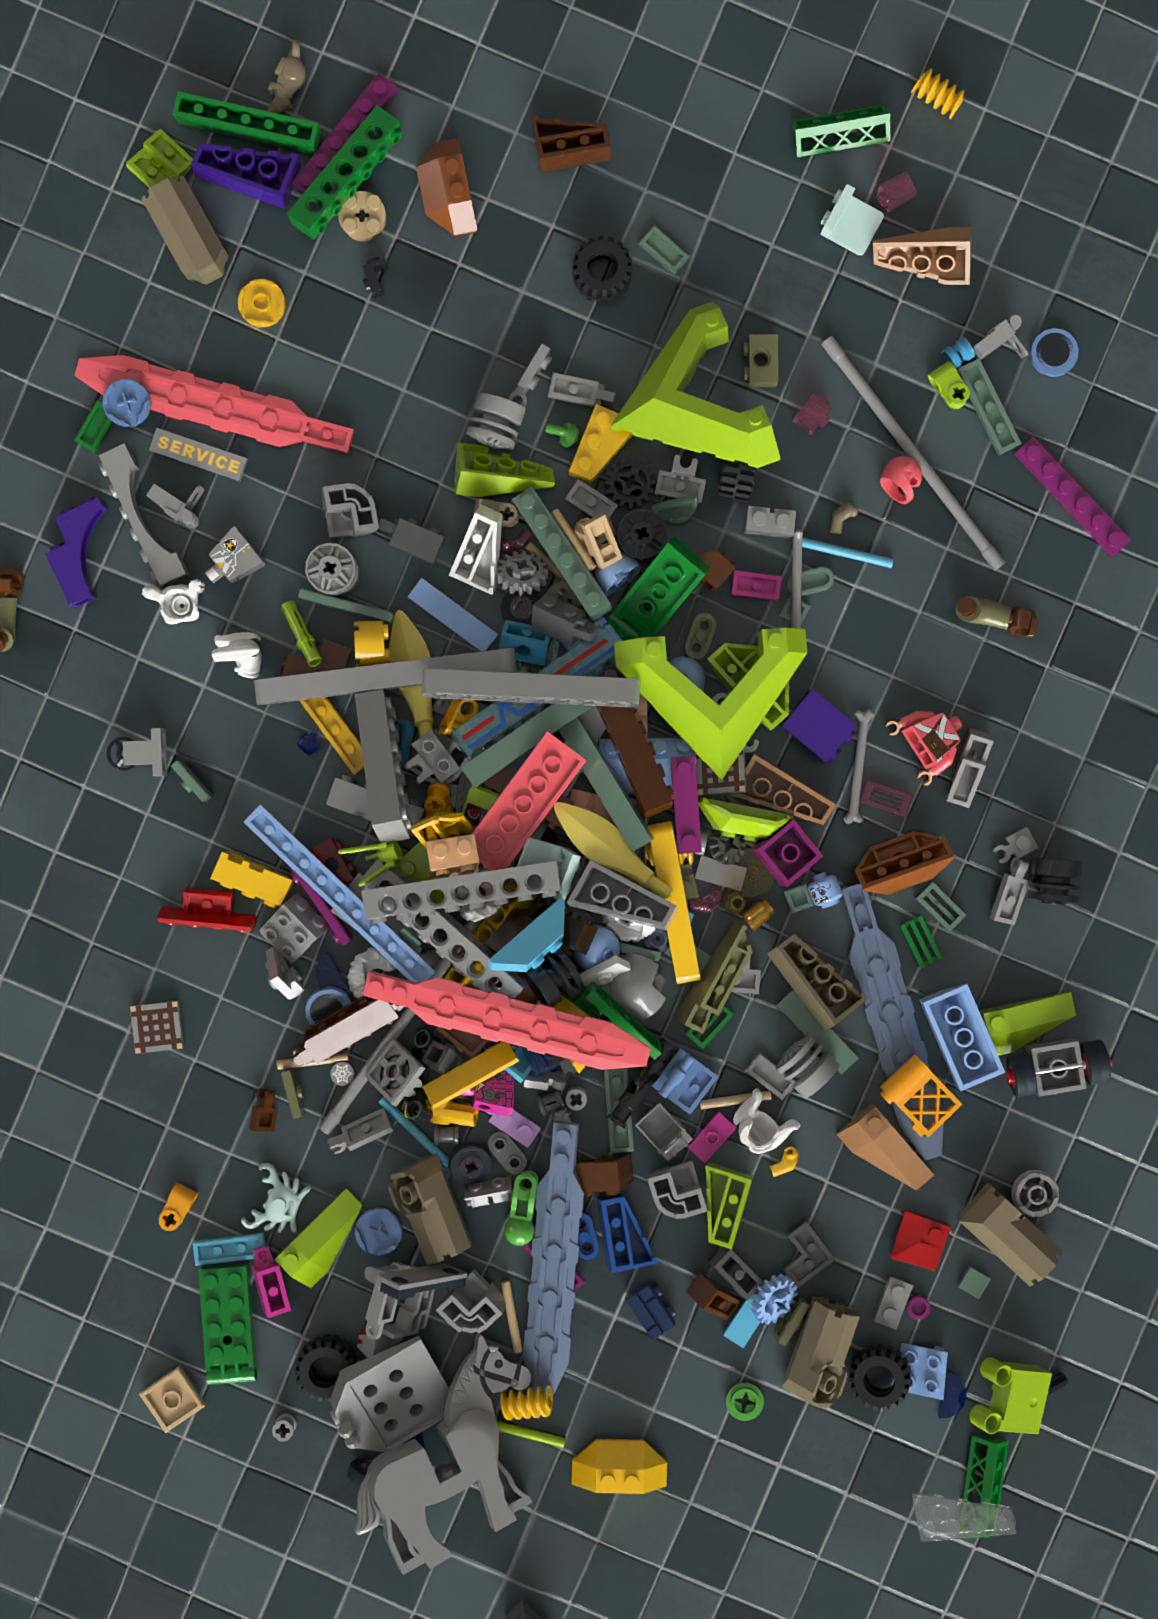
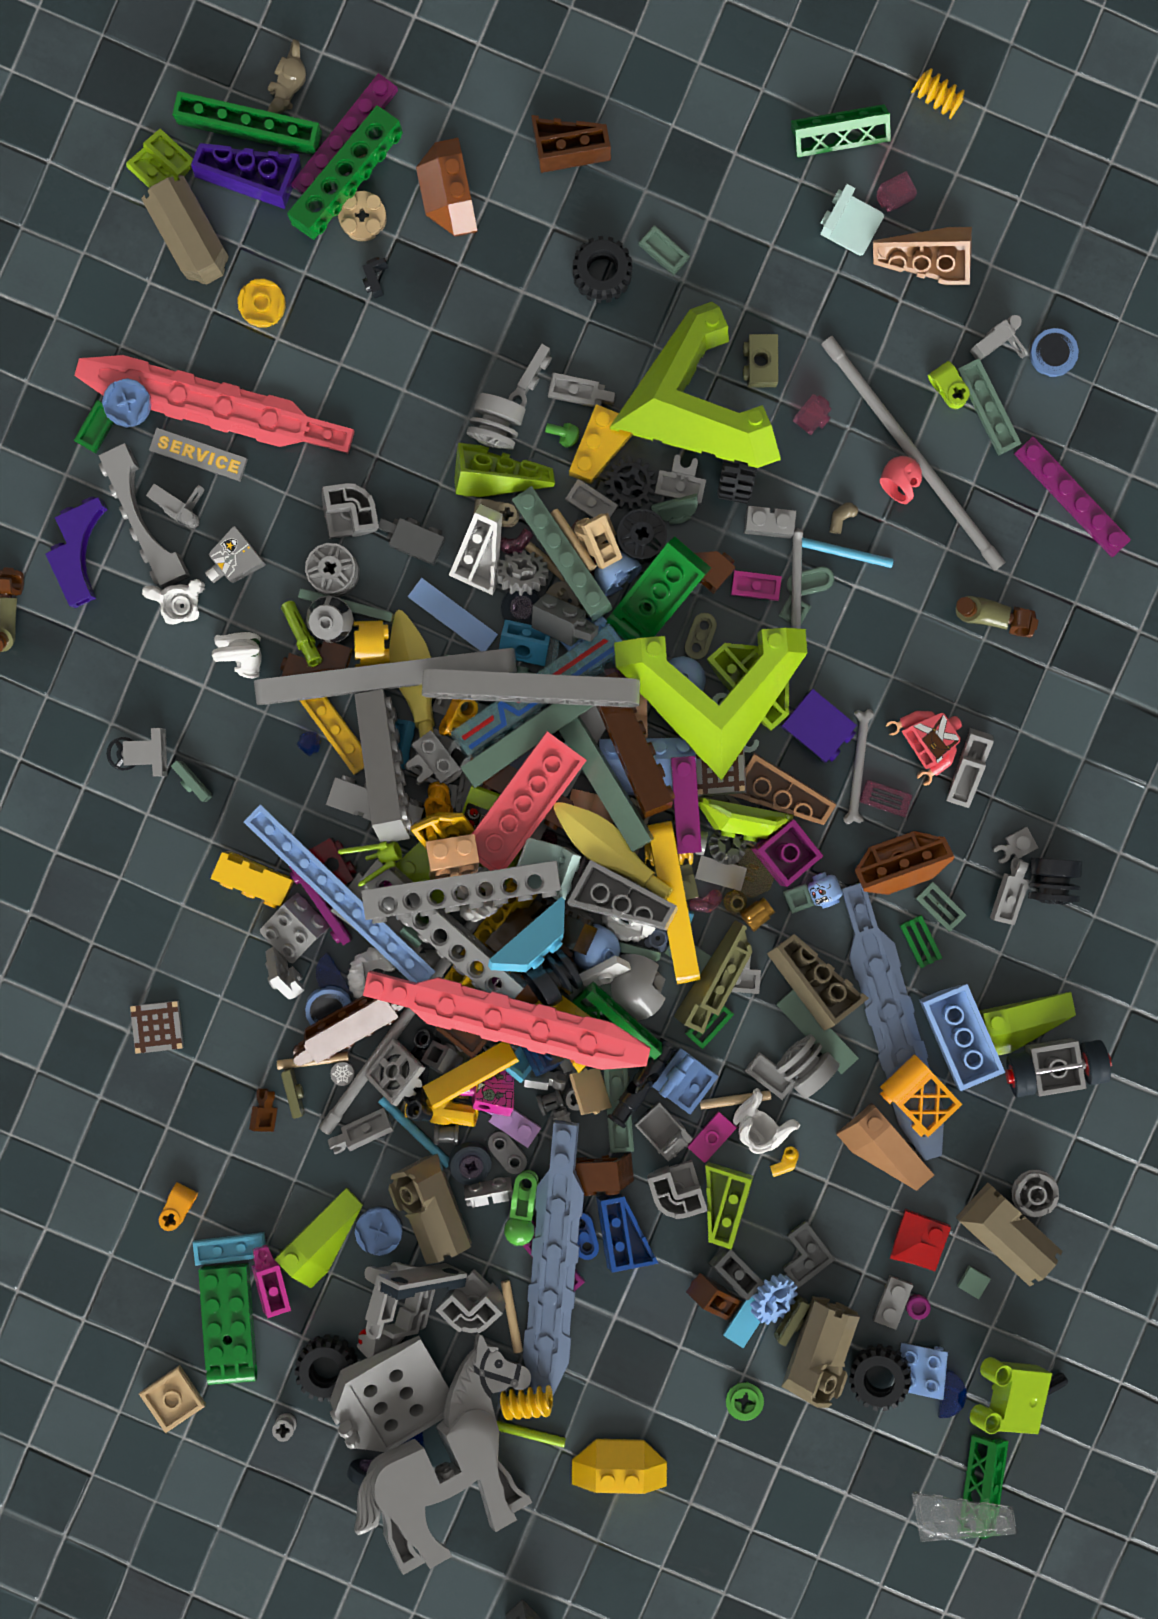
(207, 909): red bracket -> none
(281, 1202): light aqua animal -> none
(329, 619): none -> light grey cone
(590, 1091): none -> tan piece
(651, 1309): dark blue brick -> none
(959, 352): dark azure wheel -> none

